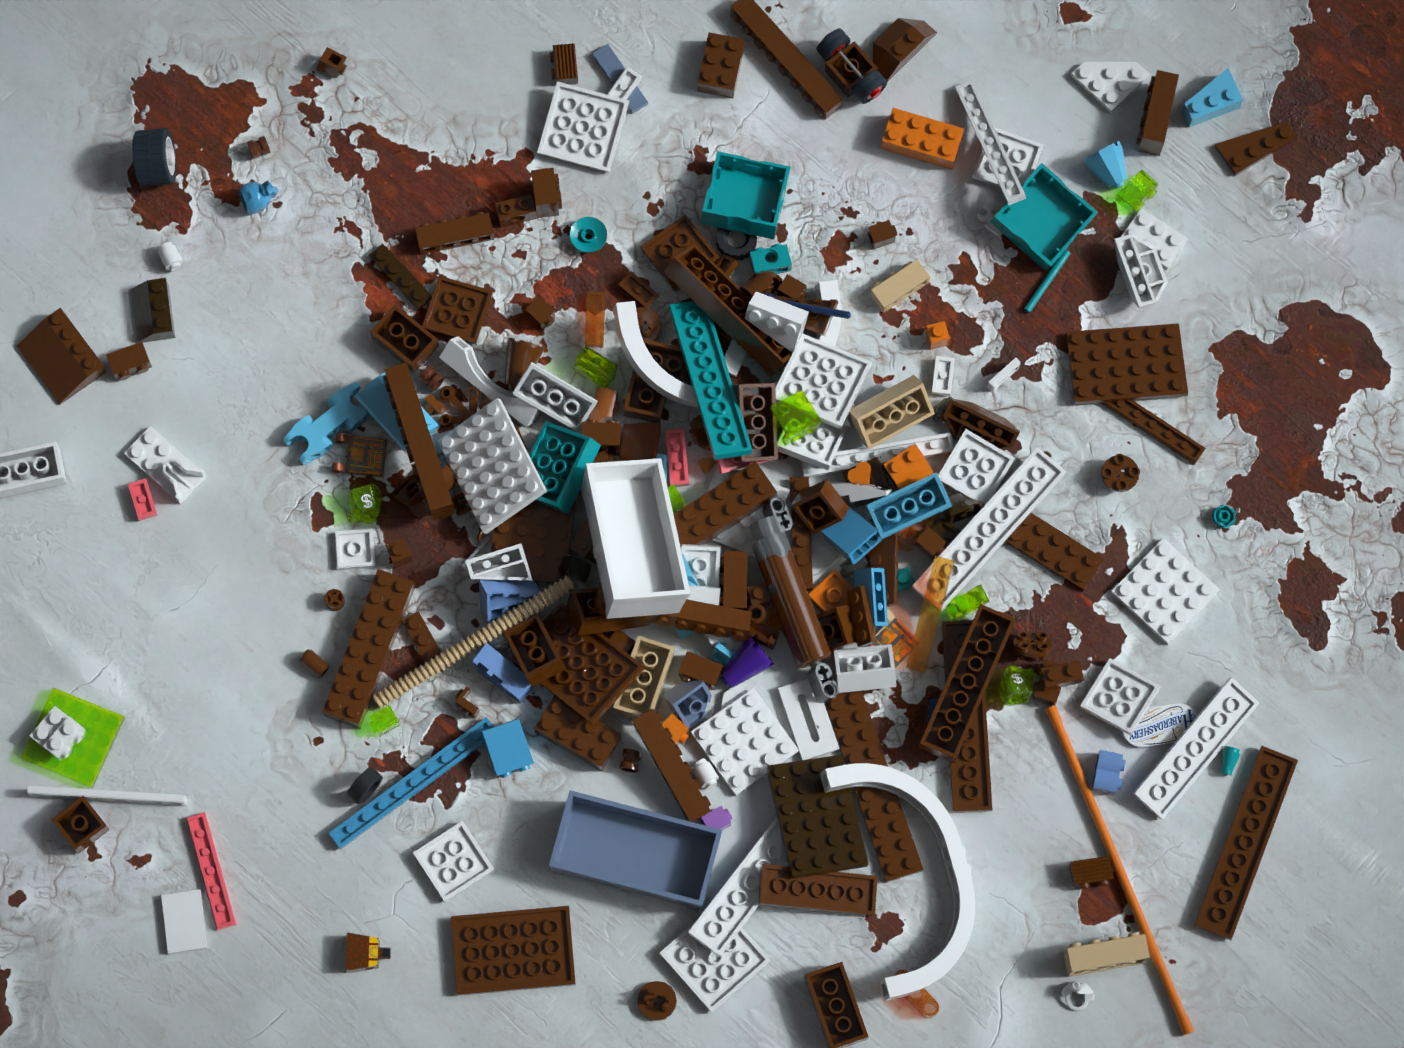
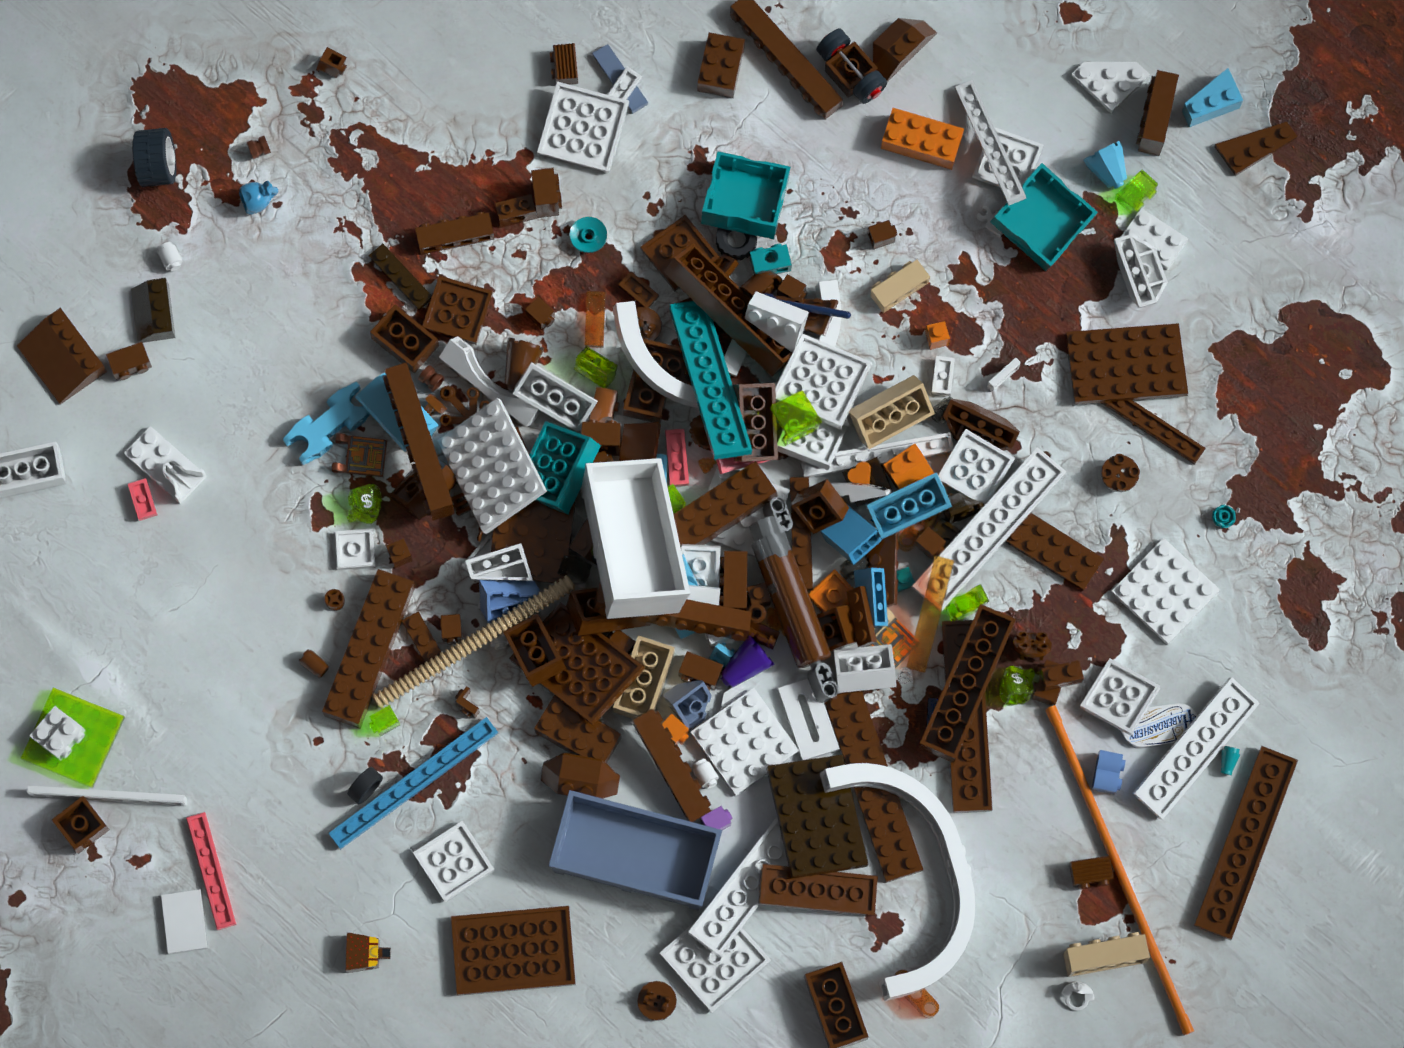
(451, 628): none -> reddish brown brick
(502, 673): medium blue wedge -> none
(507, 748): dark azure brick -> none
(580, 775): none -> reddish brown wedge
(630, 760): reddish brown wheel -> none
(1046, 282): teal bar -> none

